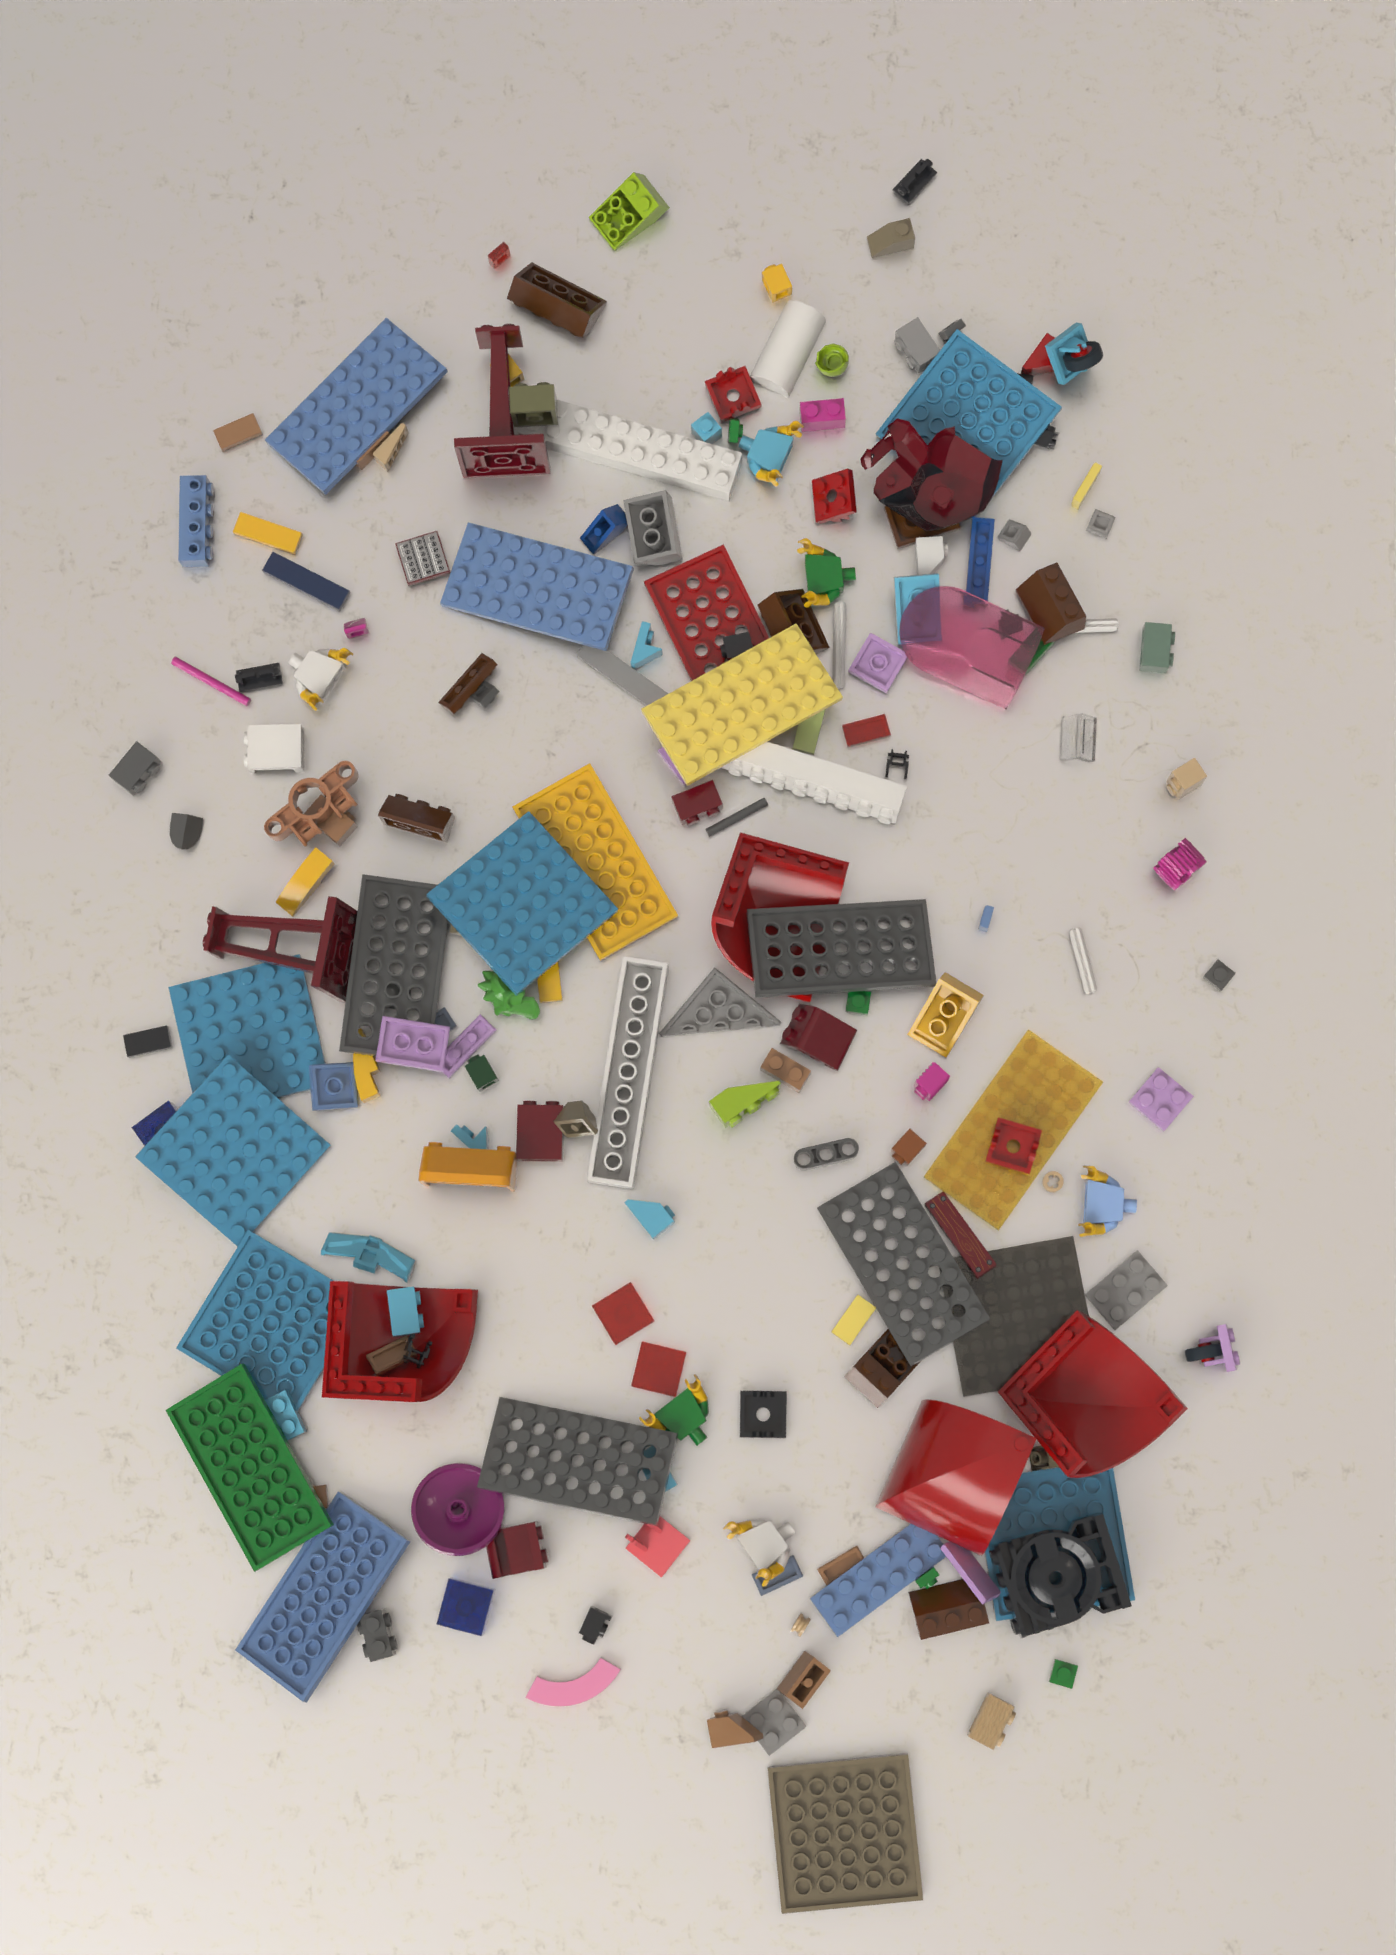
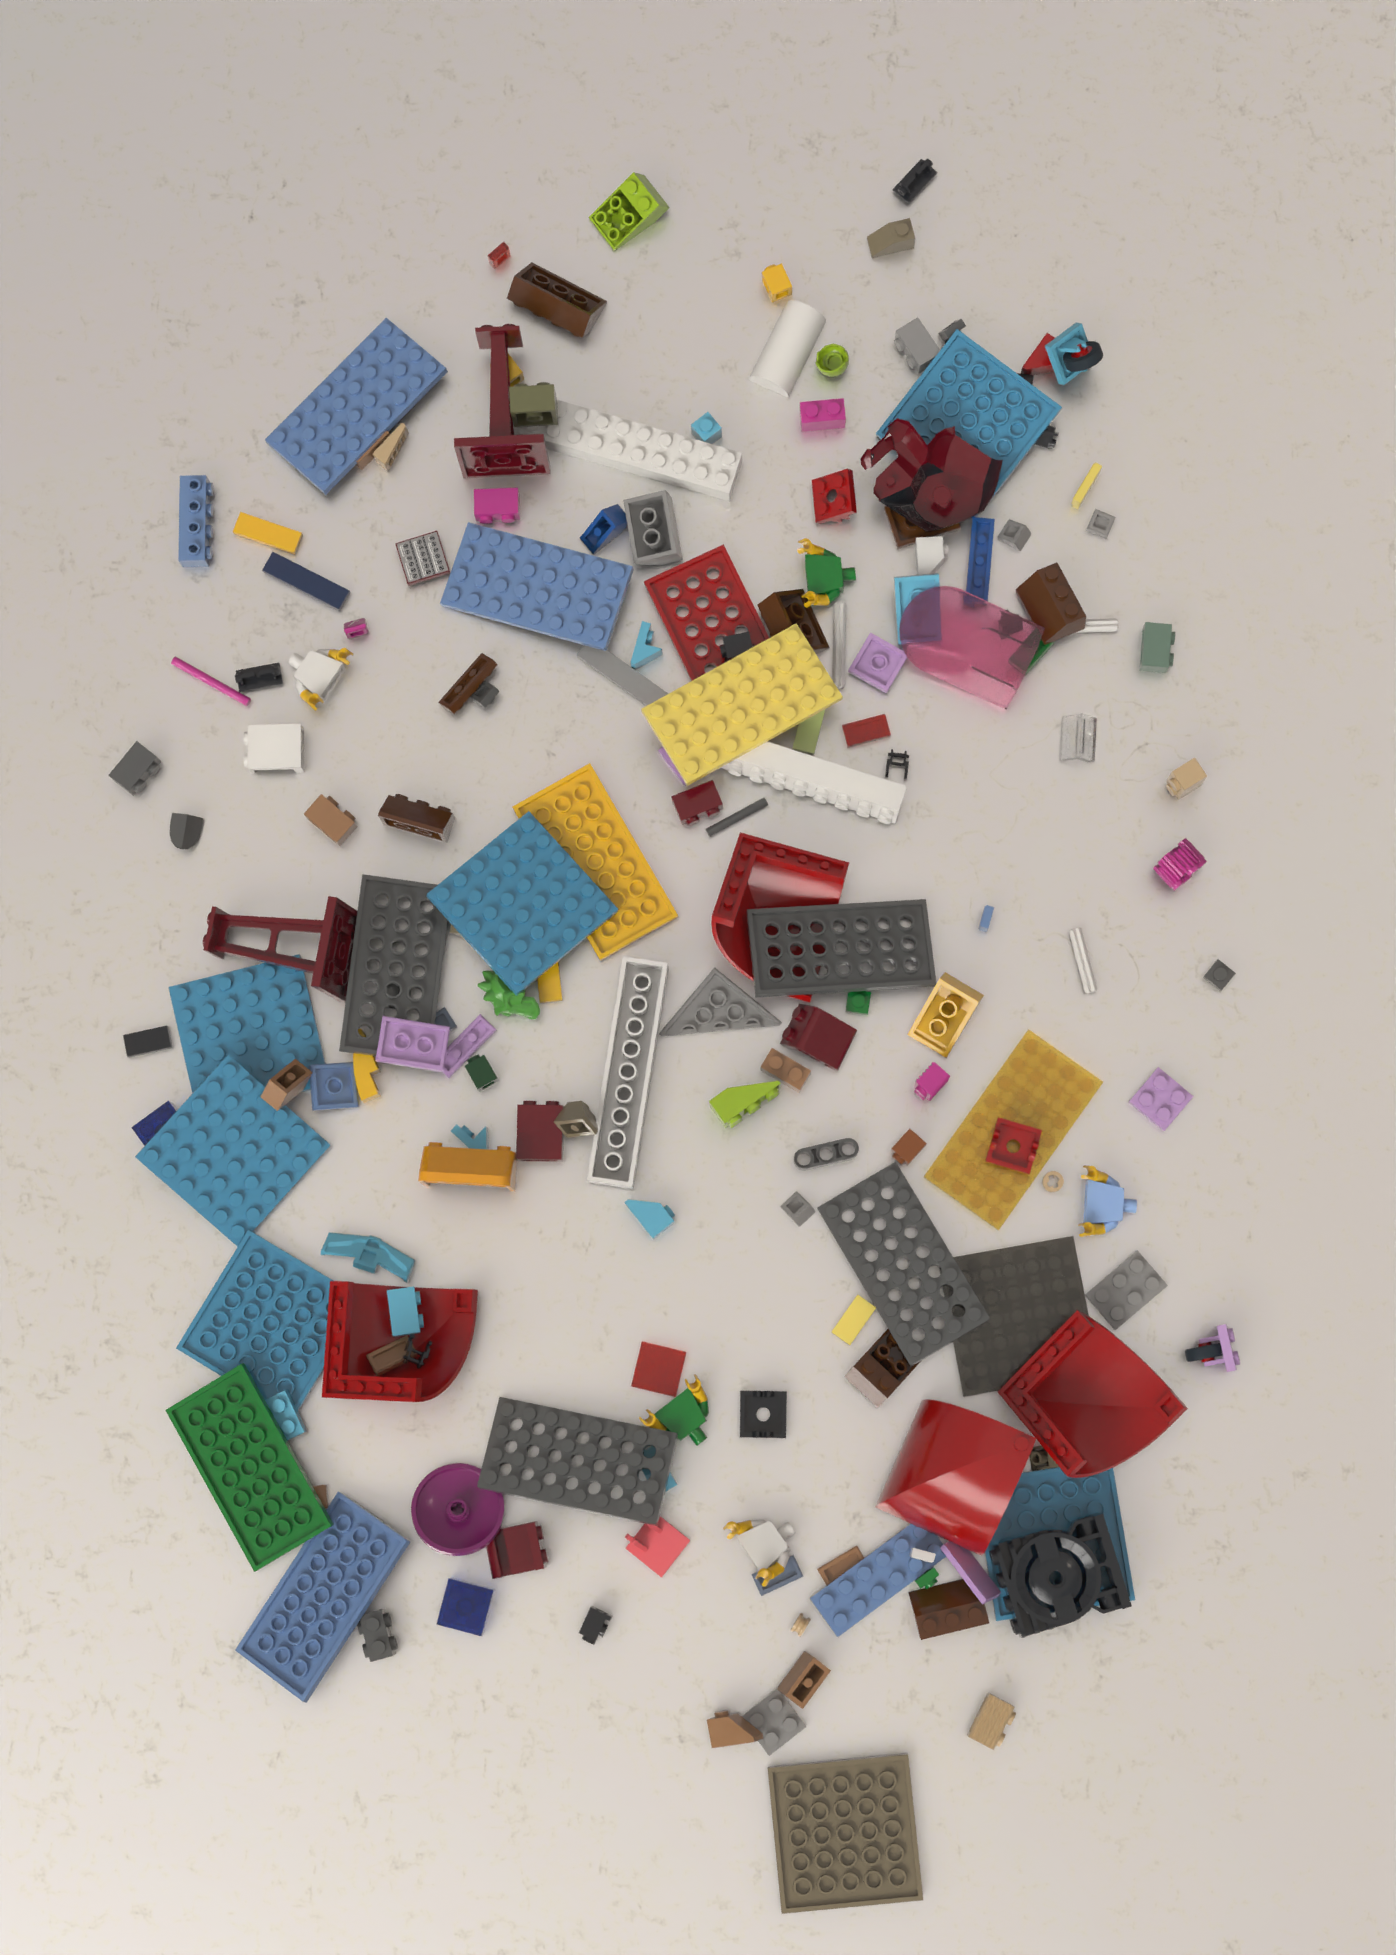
(237, 432): medium nougat tile -> none
(286, 1084): none -> medium nougat brick
(304, 881): yellow slope -> none
(337, 799): nougat piece -> none
(497, 505): none -> dark pink brick
(576, 1690): bright pink tile -> none
(623, 1313): clear red tile -> none
(732, 379): red piece -> none
(735, 430): green plate -> none
(770, 450): medium azure torso -> none
(798, 1209): none -> light grey slope
(922, 1555): none -> white tile
(960, 1235): dark red tile -> none
(1063, 1673): green plate -> none

